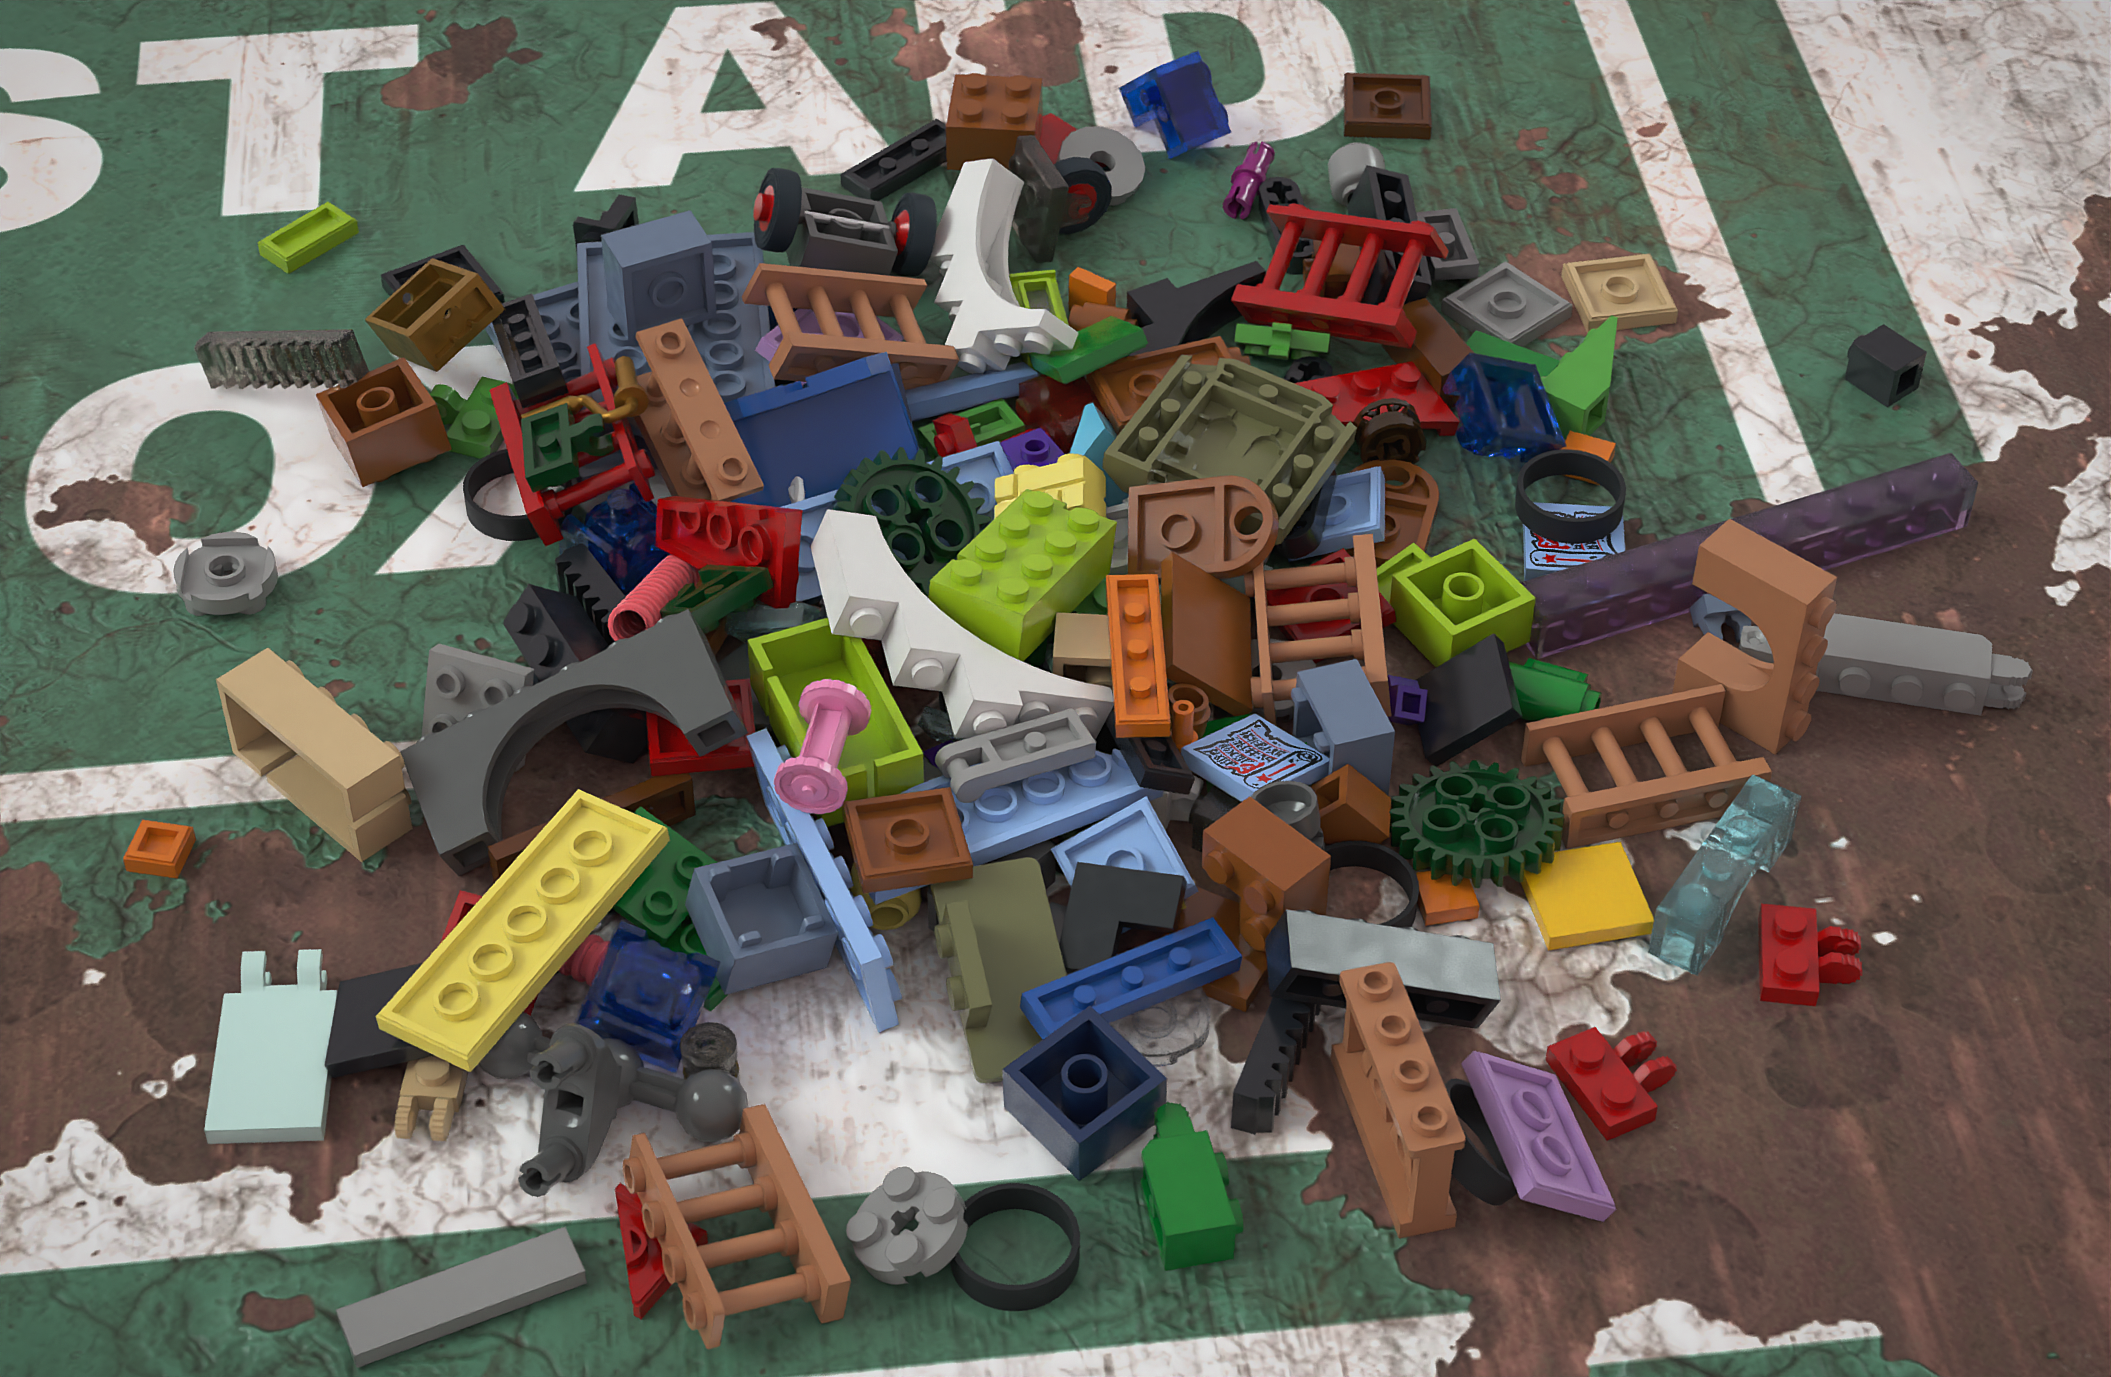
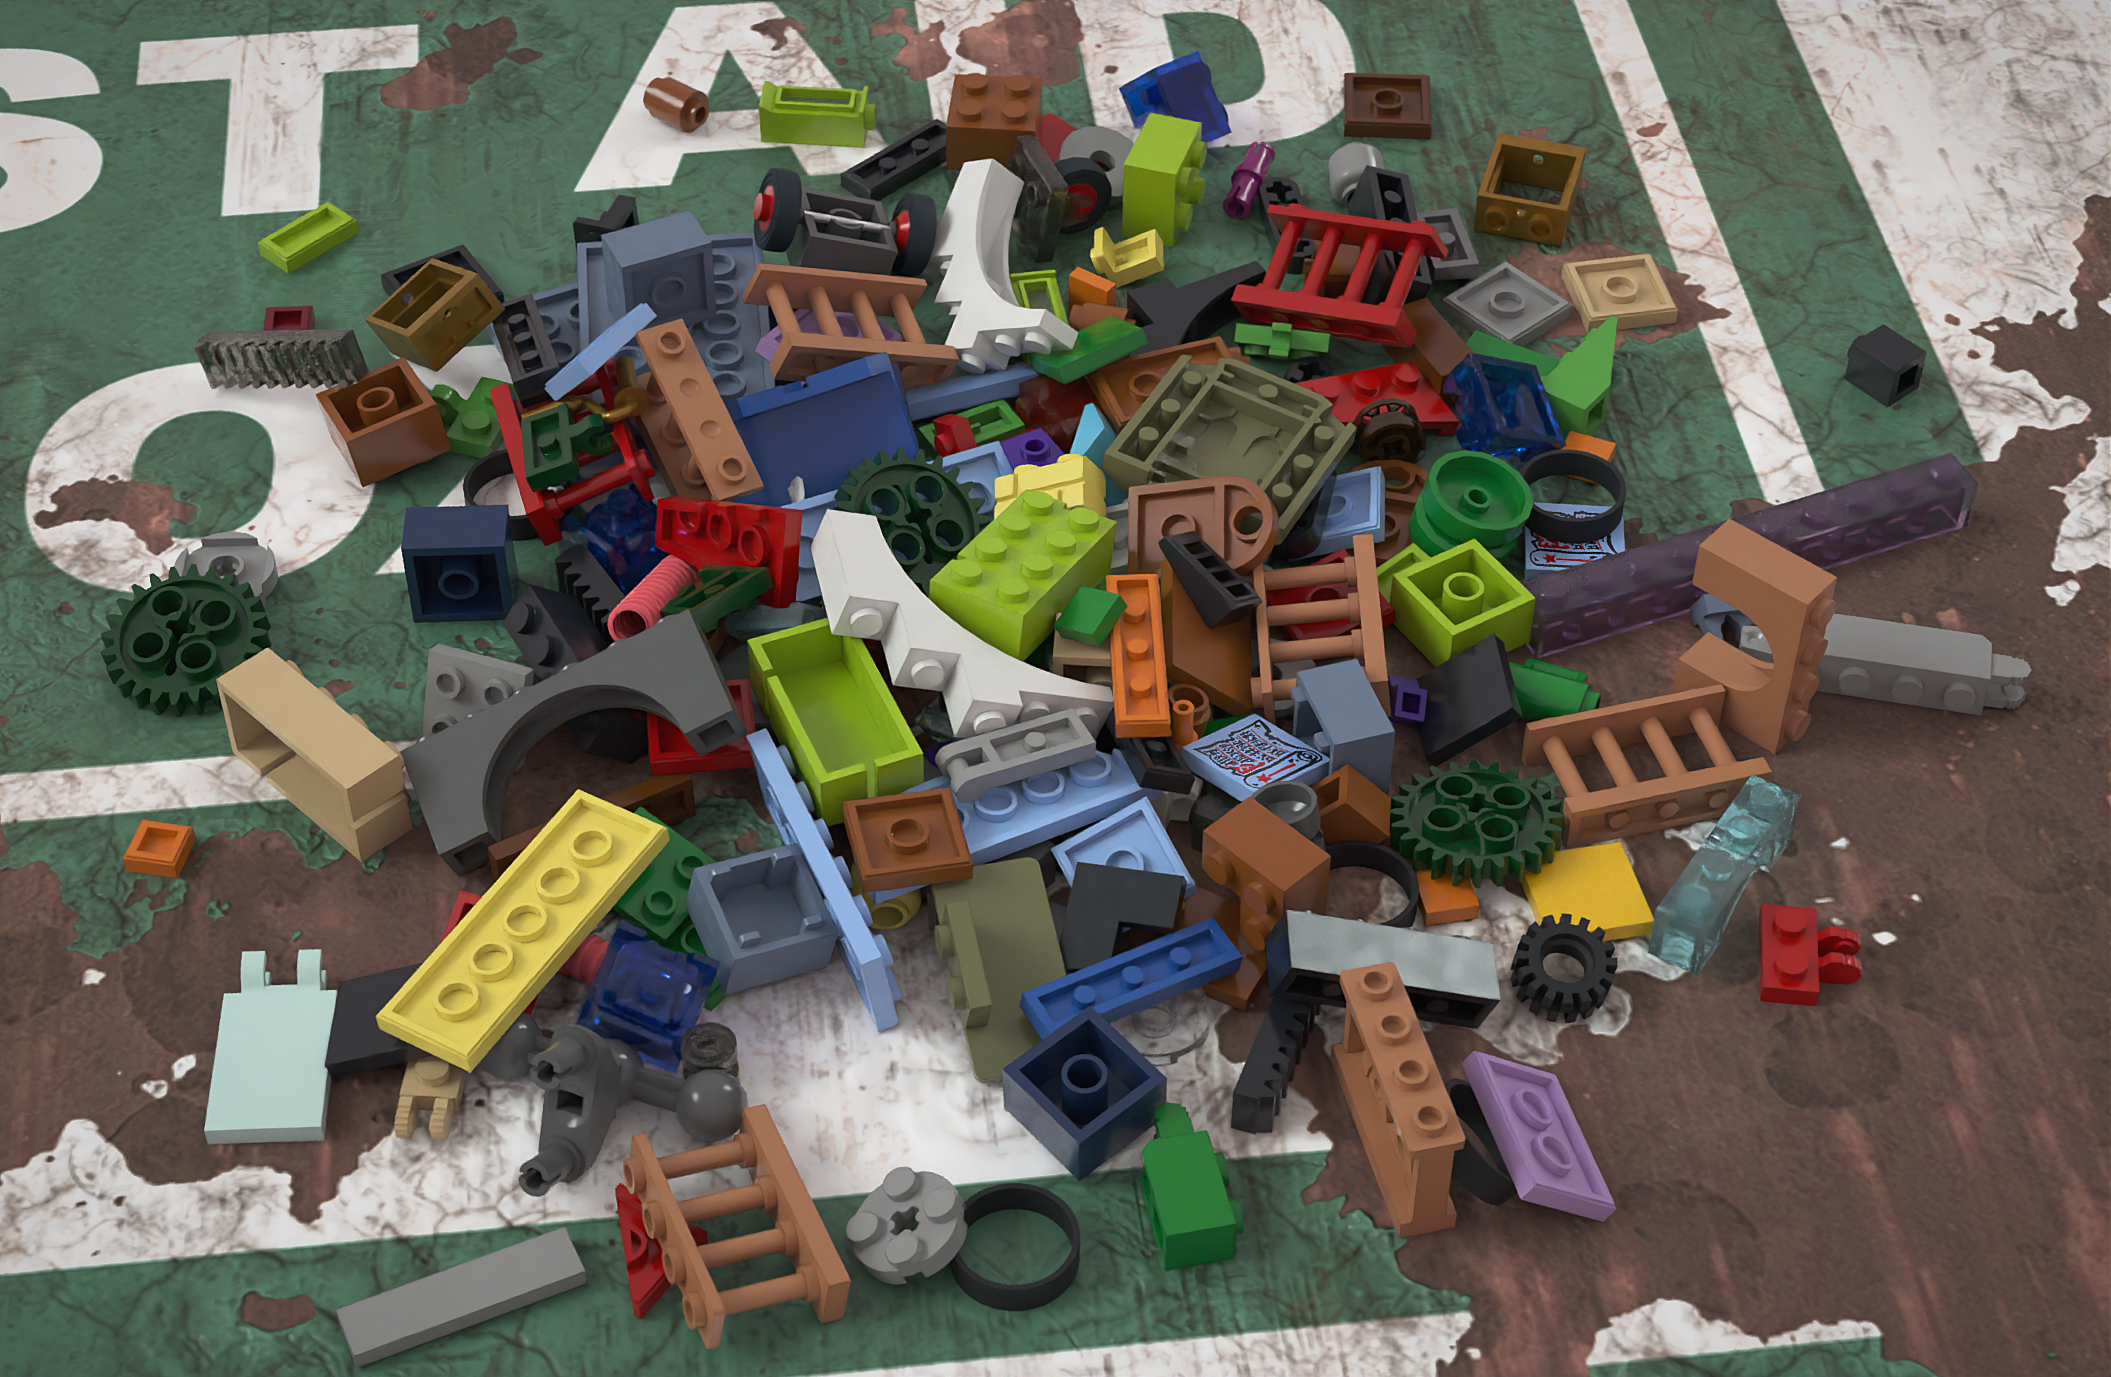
(183, 638): none -> dark green gear
(289, 318): none -> dark red tile
(459, 563): none -> dark blue brick
(599, 351): none -> light blue tile
(676, 103): none -> dark orange brick
(812, 779): bright pink hose -> none
(815, 115): none -> lime window
(1090, 615): none -> green tile
(1127, 260): none -> light yellow bracket
(1163, 178): none -> lime brick
(1209, 581): none -> black slope
(1470, 499): none -> green wheel
(1515, 162): none -> pearl gold window
(1569, 940): none -> black tyre
(1604, 1084): red hinge -> none

